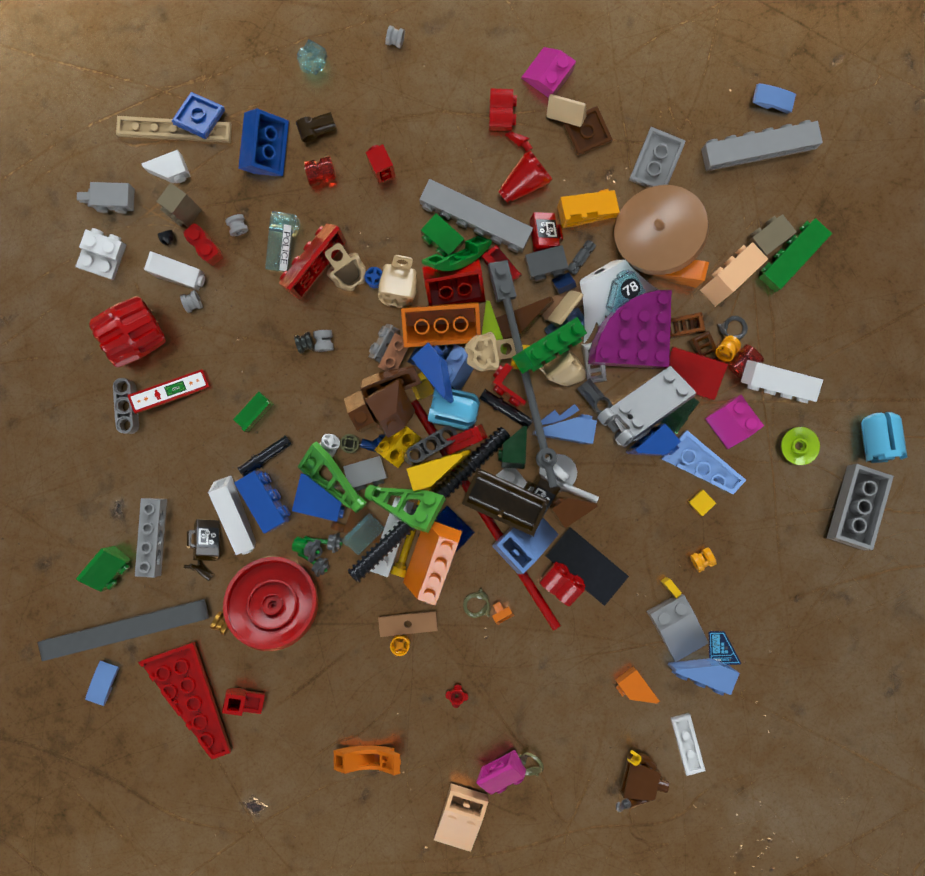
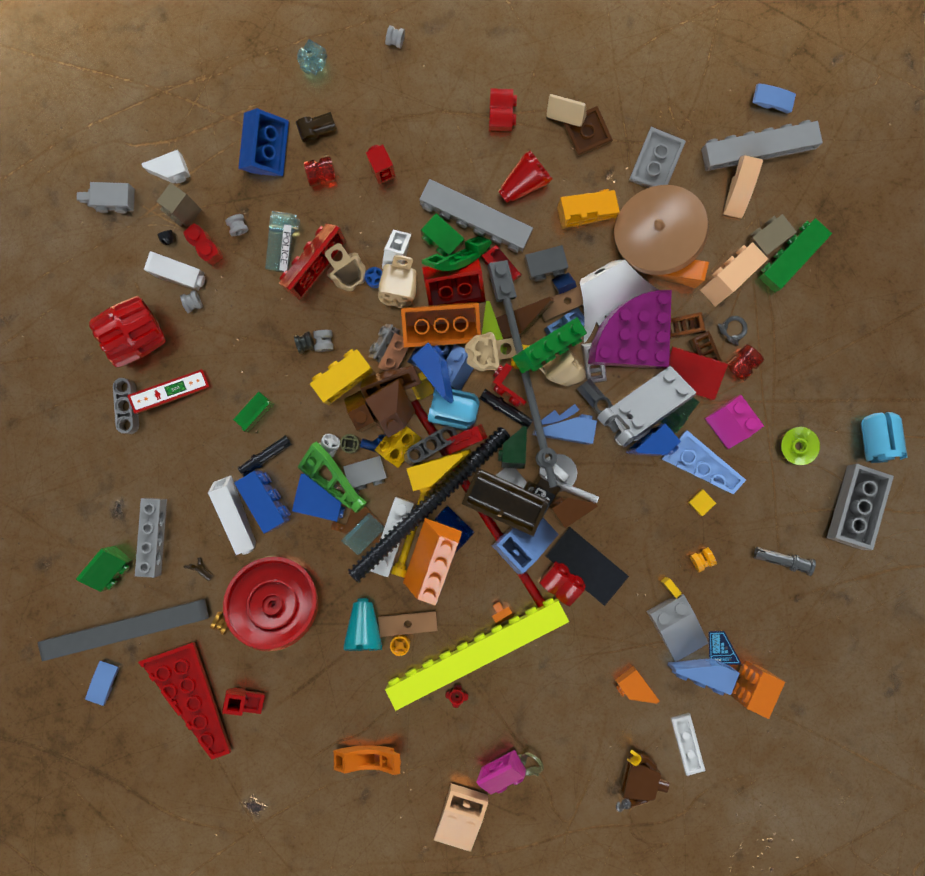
(100, 253): white plate -> none
(164, 129): tan tile -> none
(198, 115): tile -> none
(205, 540): dark brown piece -> none
(310, 549): dark grey plant -> none
(341, 376): none -> yellow brick
(362, 628): none -> teal cone
(396, 245): none -> white slope
(425, 512): bright green plate -> none
(476, 654): none -> neon yellow brick
(480, 595): olive piece -> none
(520, 140): red bar -> none
(545, 231): red piece -> none
(549, 71): dark pink slope -> none
(564, 308): tan slope -> none
(581, 257): dark grey axle -> none
(623, 289): clear light blue slope -> none
(728, 348): light orange wheel -> none
(742, 186): none -> light nougat slope
(757, 689): none -> orange piece
(782, 381): white brick -> none
(793, 562): none -> dark grey pin

